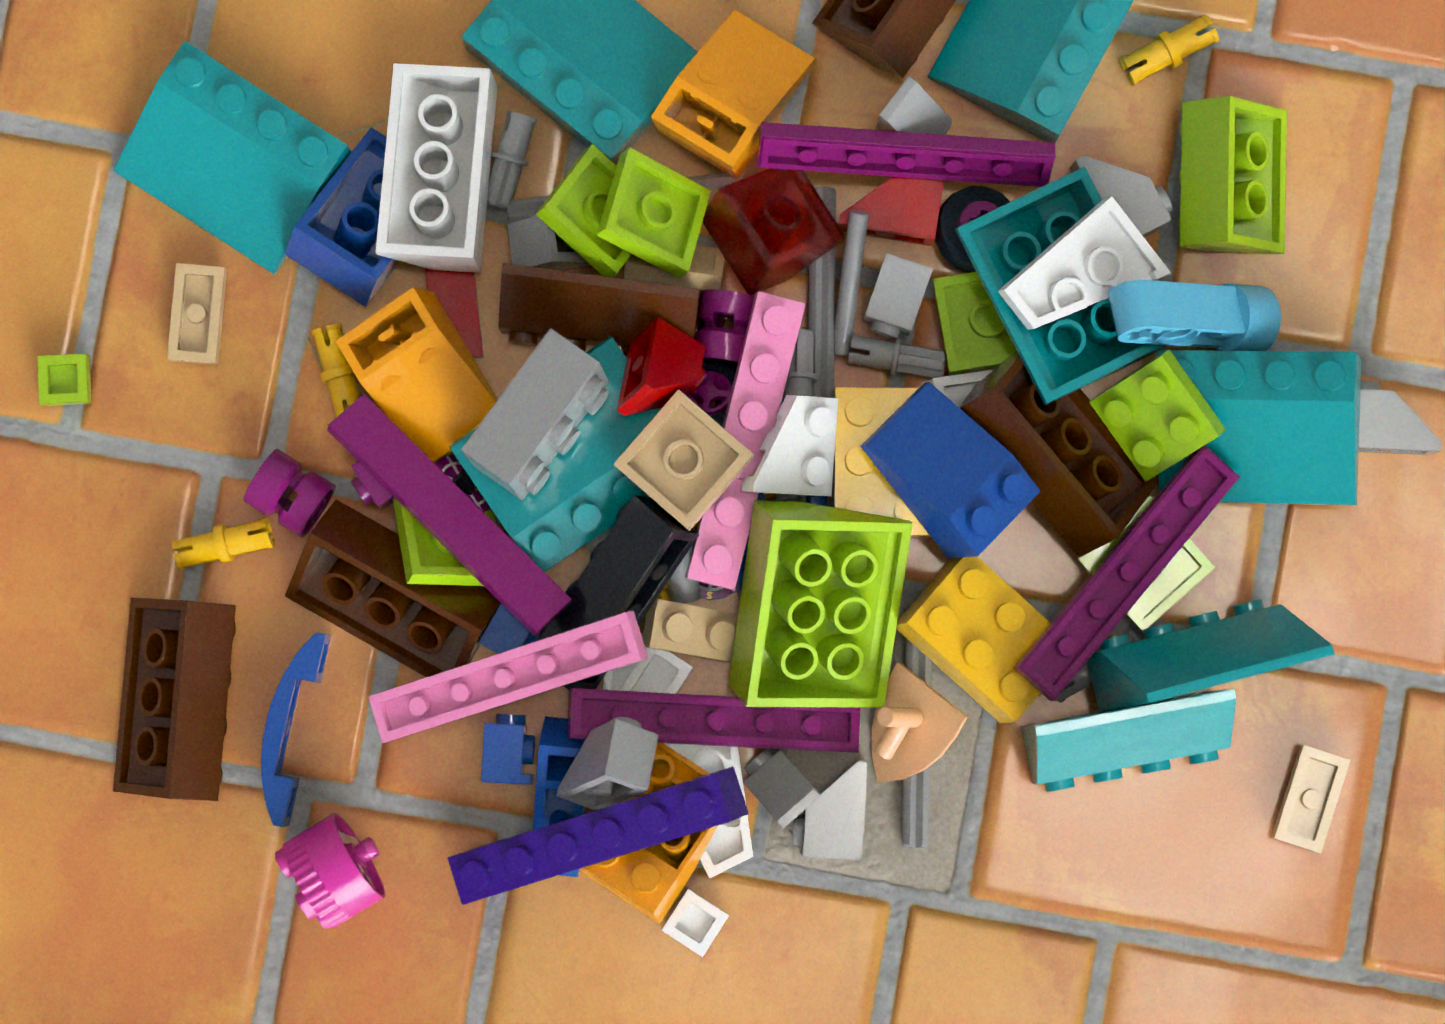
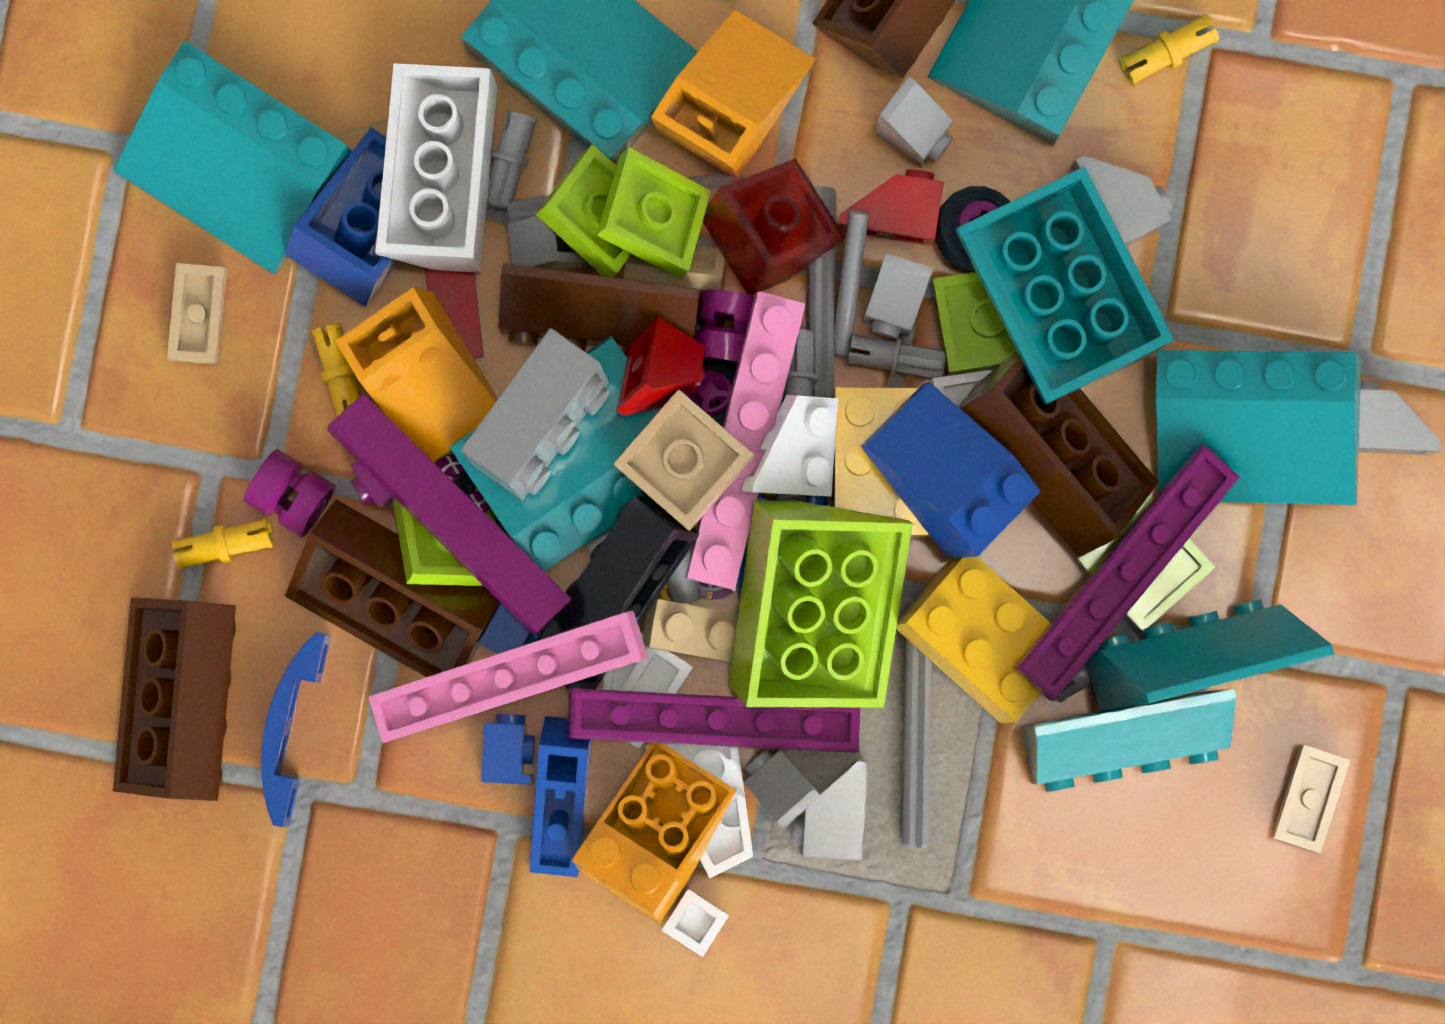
(64, 379): lime plate -> none
(332, 871): dark pink piece -> none
(598, 835): dark purple arch -> none
(610, 765): light grey slope -> none
(905, 154): magenta tile -> none
(911, 727): light nougat shield -> none
(1082, 267): white wing -> none
(1157, 415): lime plate -> none
(1195, 314): medium azure beam -> none
(1232, 176): lime slope -> none

